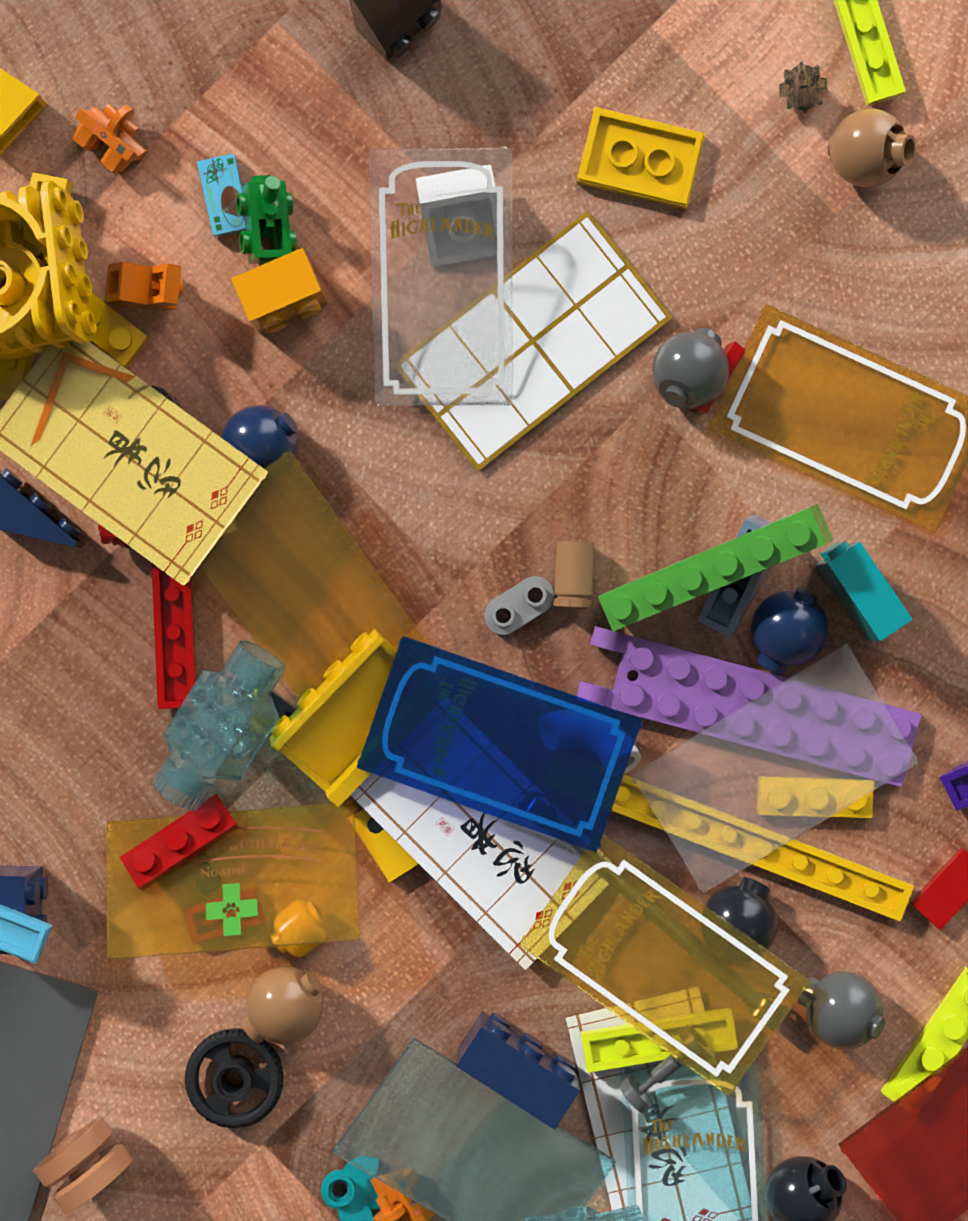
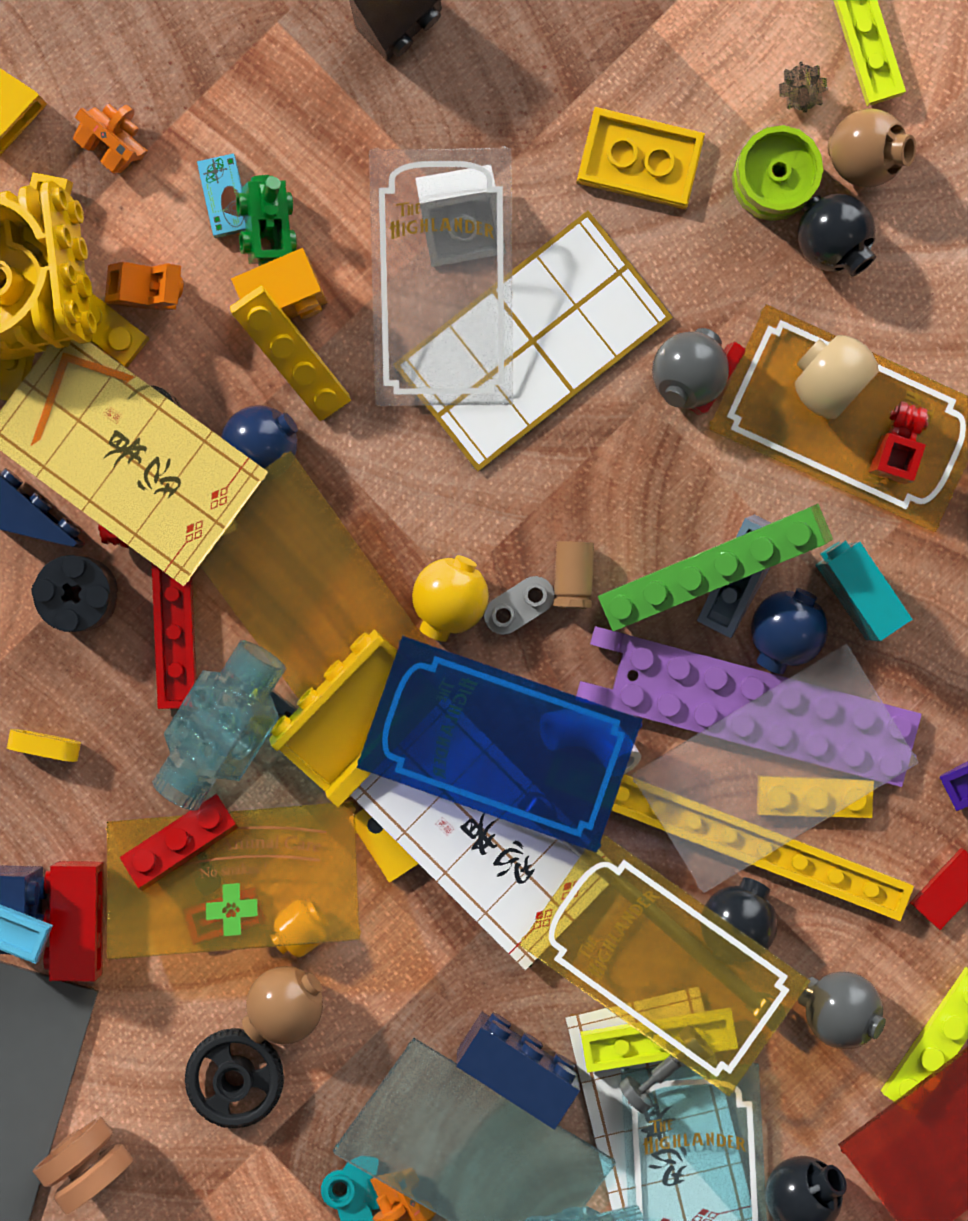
(43, 745): none -> yellow beam
(53, 592): none -> black brick
(77, 921): none -> red brick
(290, 353): none -> yellow plate
(449, 597): none -> yellow brick
(786, 152): none -> lime wheel
(834, 375): none -> tan wheel
(837, 233): none -> black brick
(898, 452): none -> red brick

